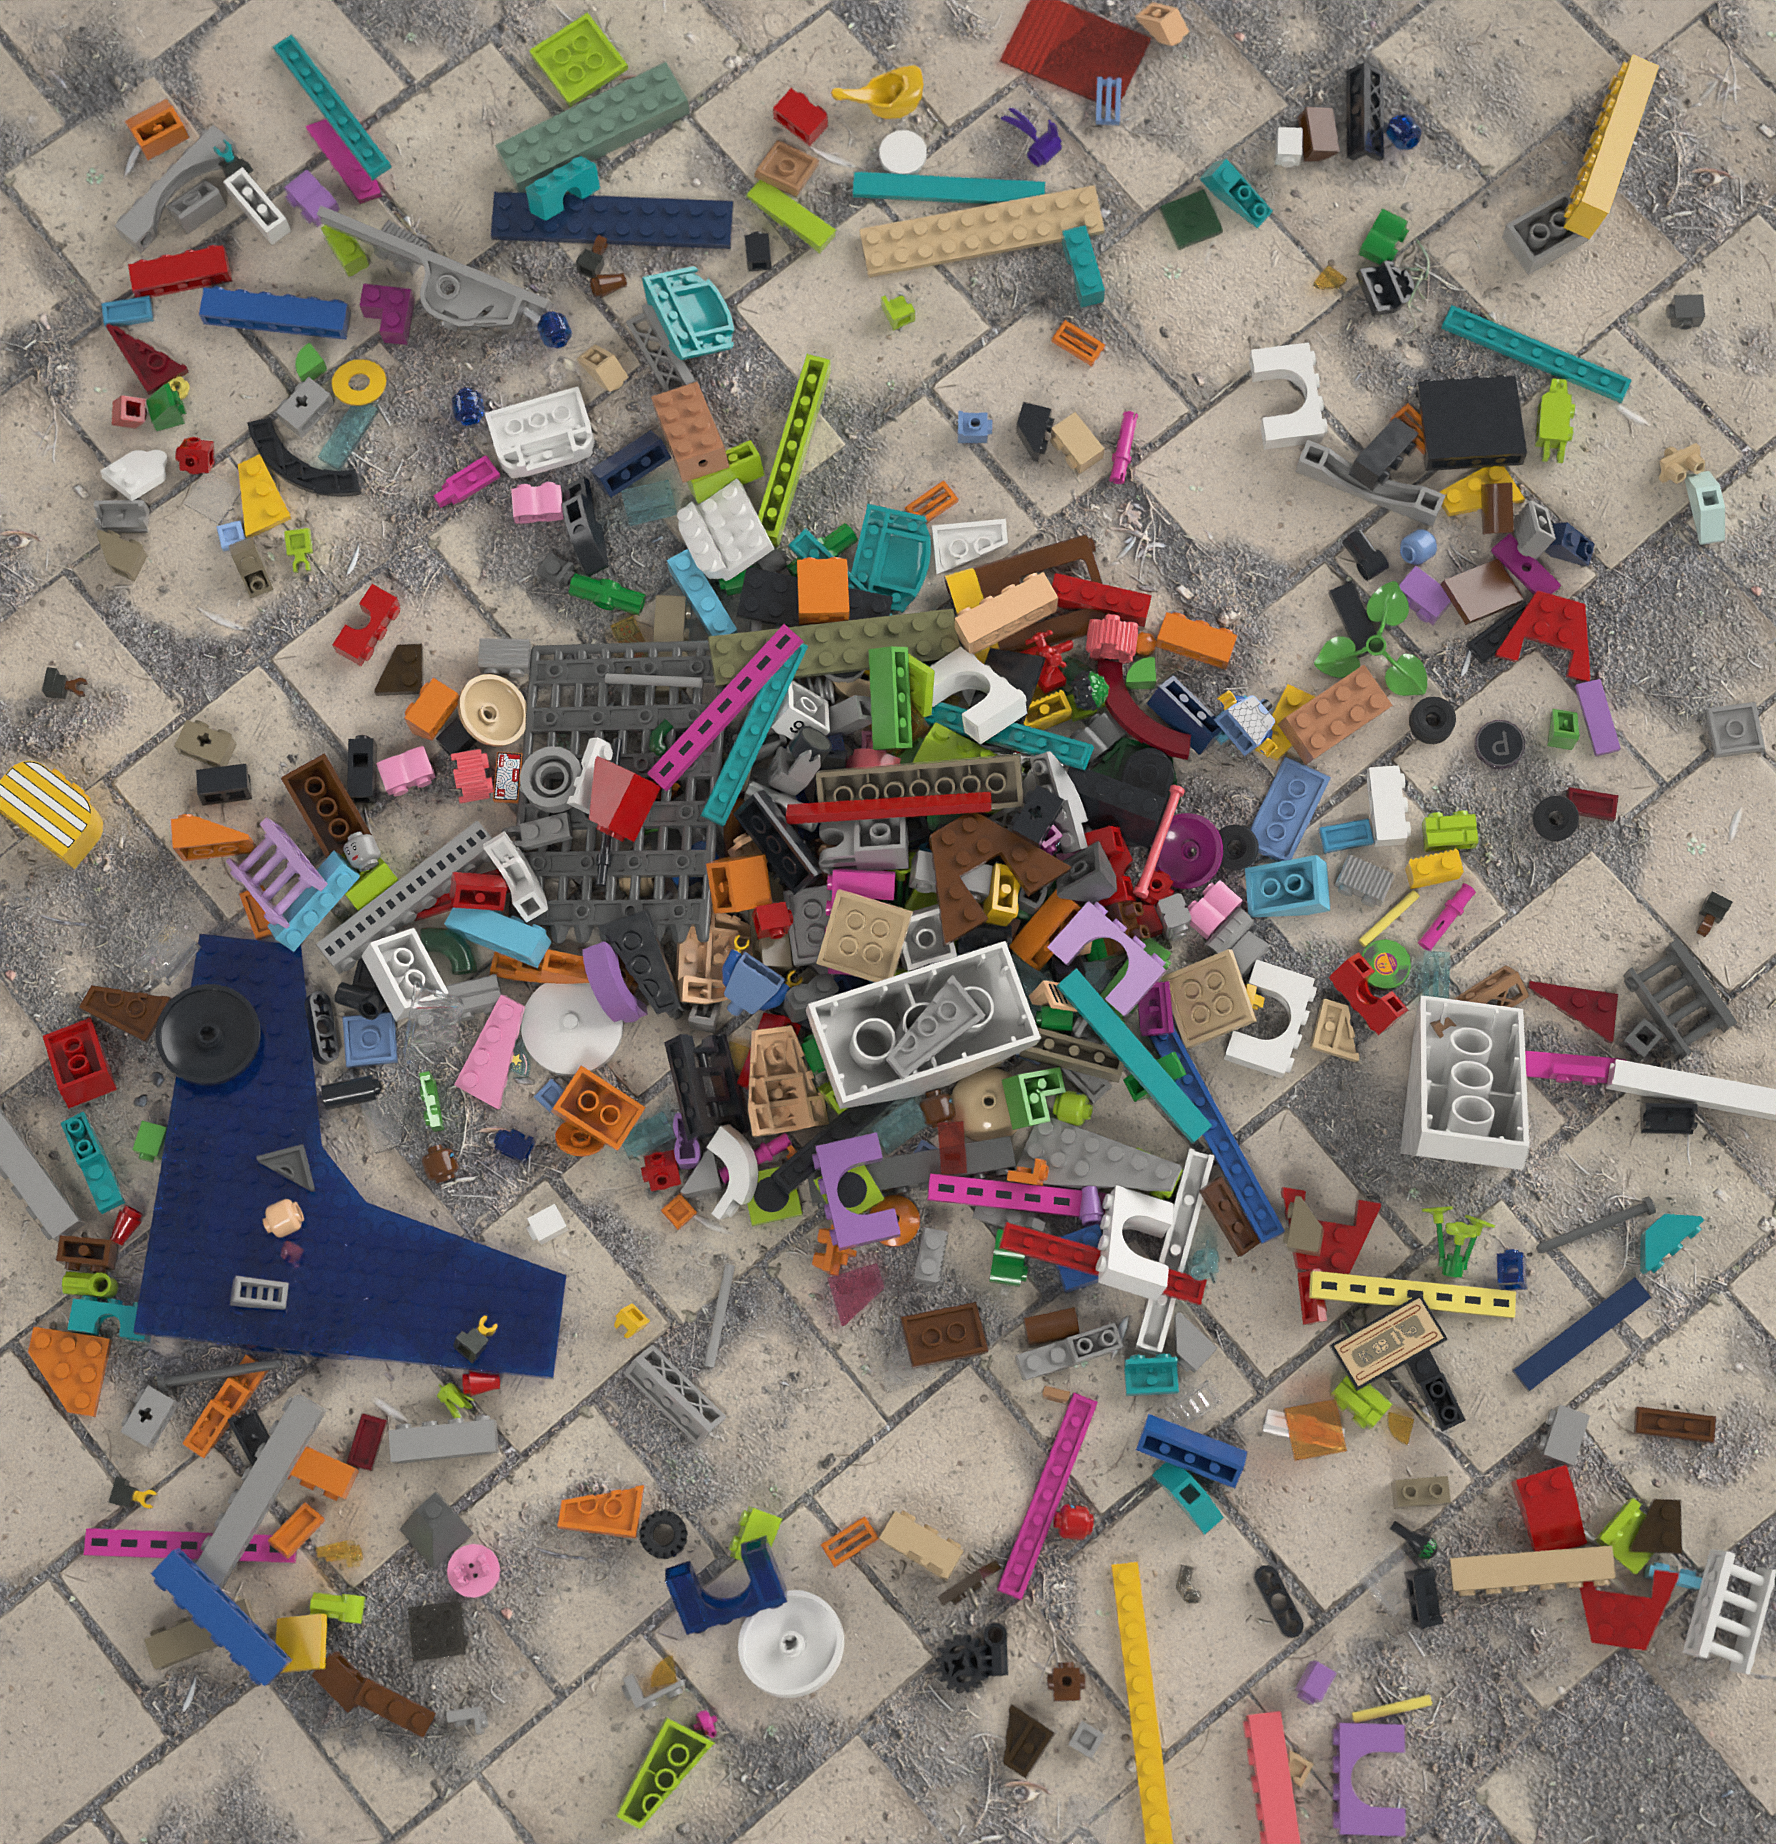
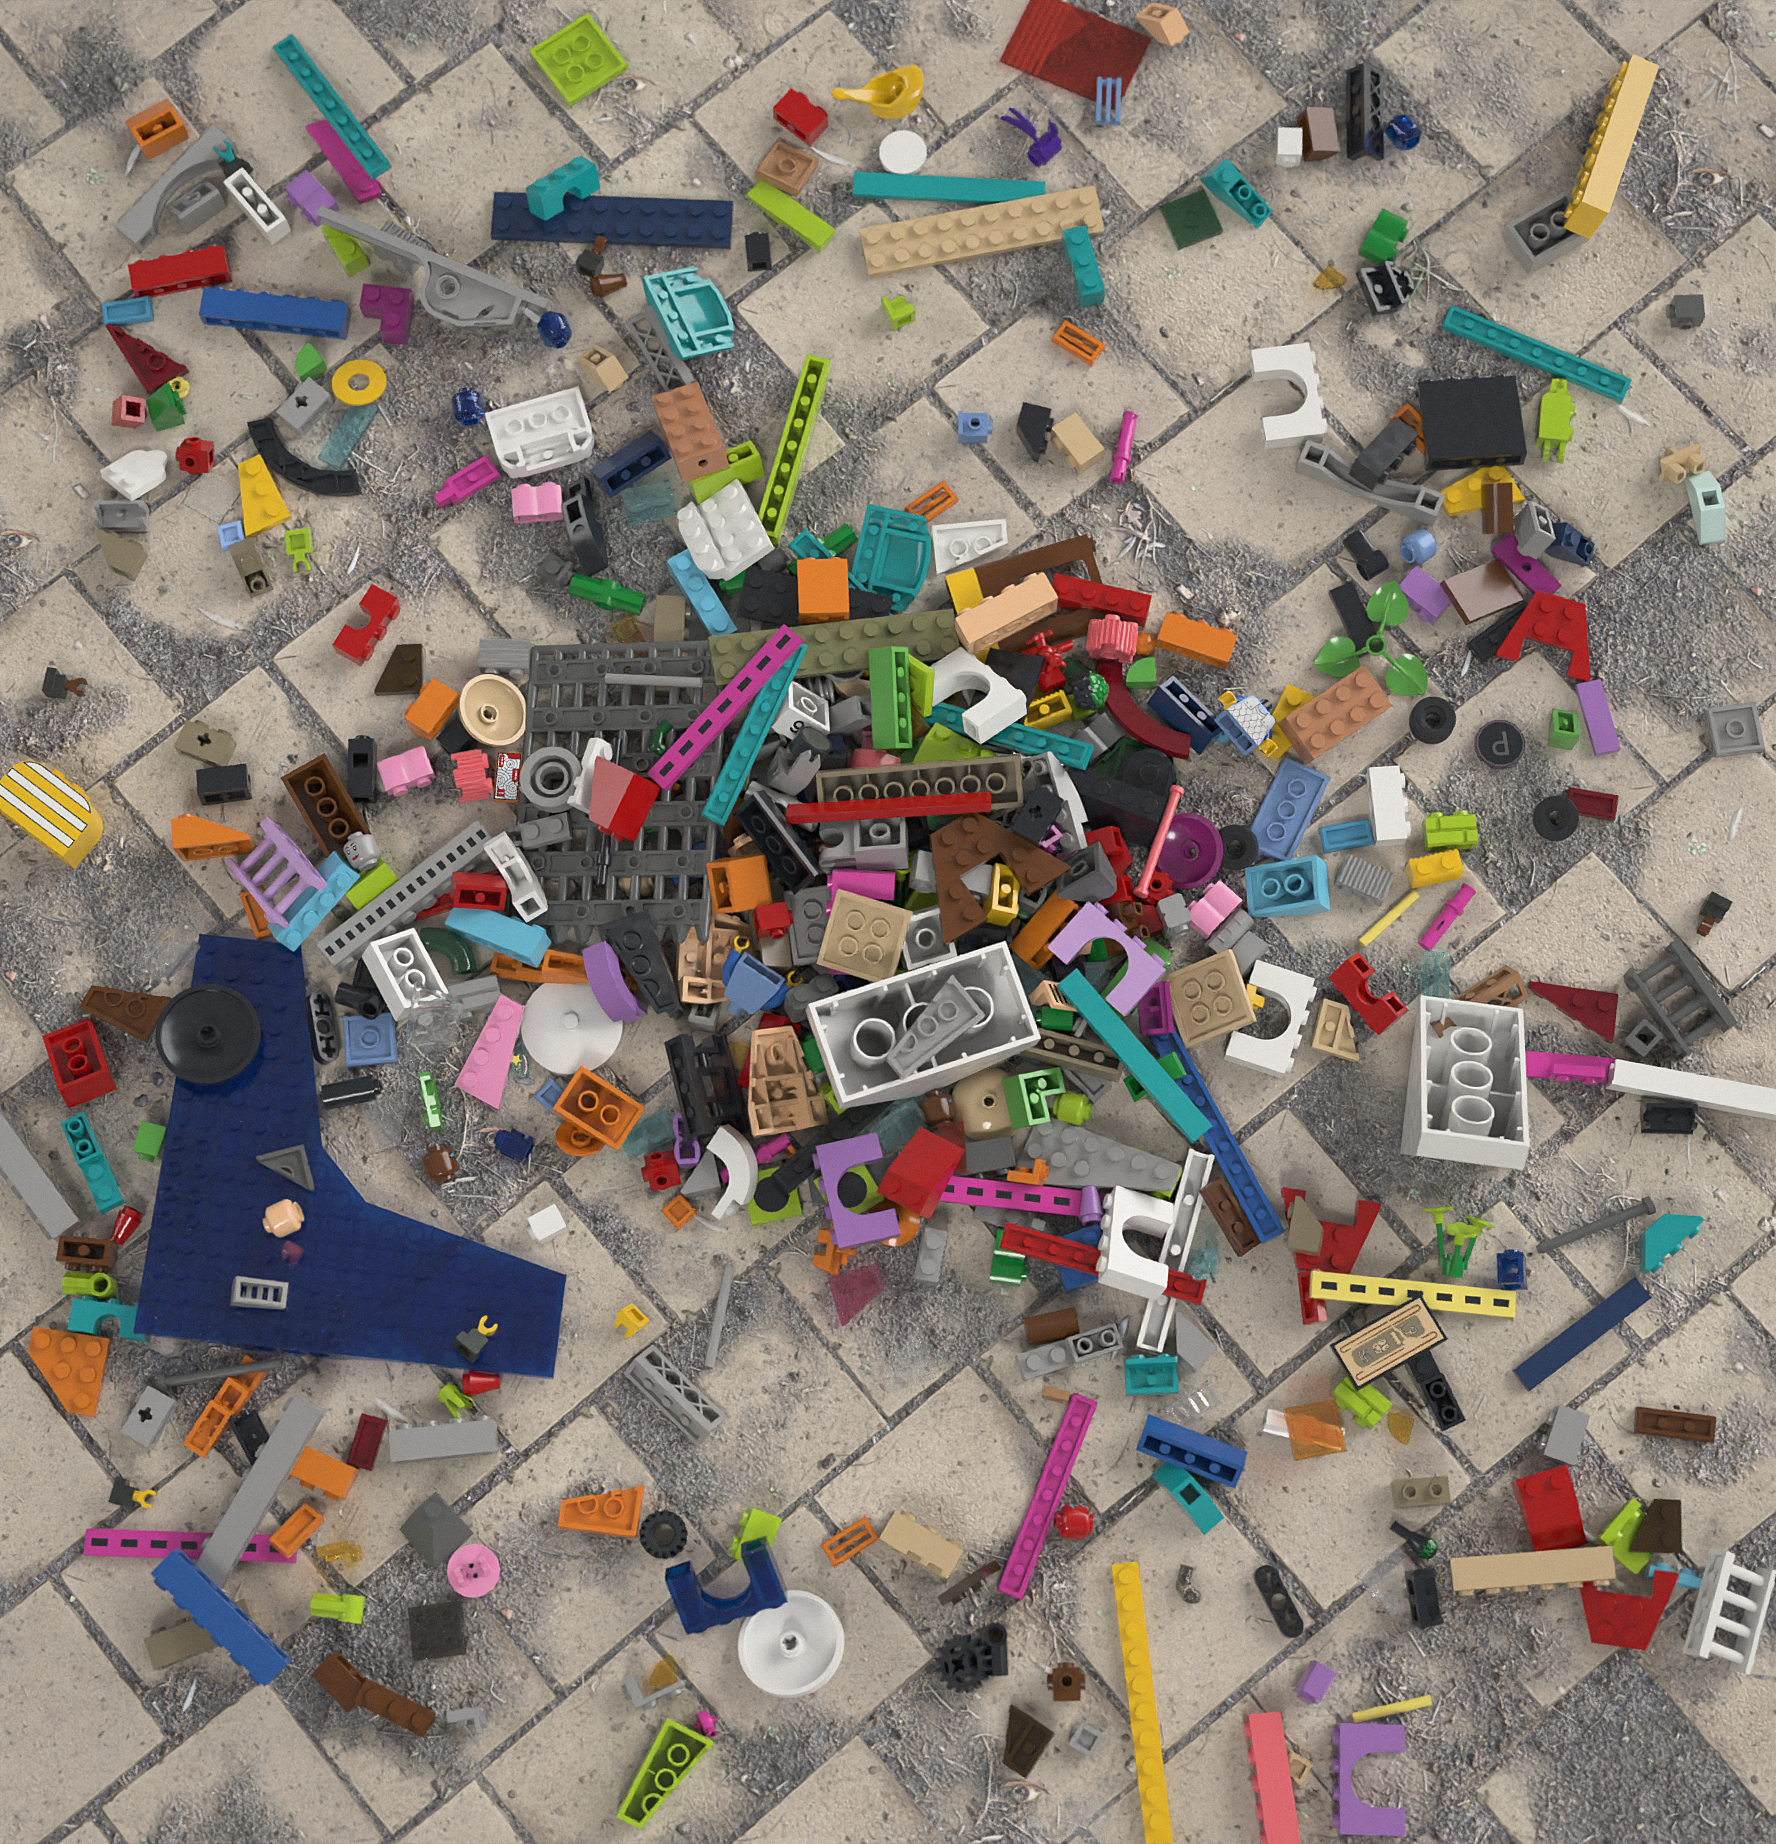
(303, 1641): yellow tile -> none
(594, 126): sand green brick -> none
(921, 1172): none -> red slope
(944, 1335): reddish brown tile -> none
(1389, 962): bright green tile -> none

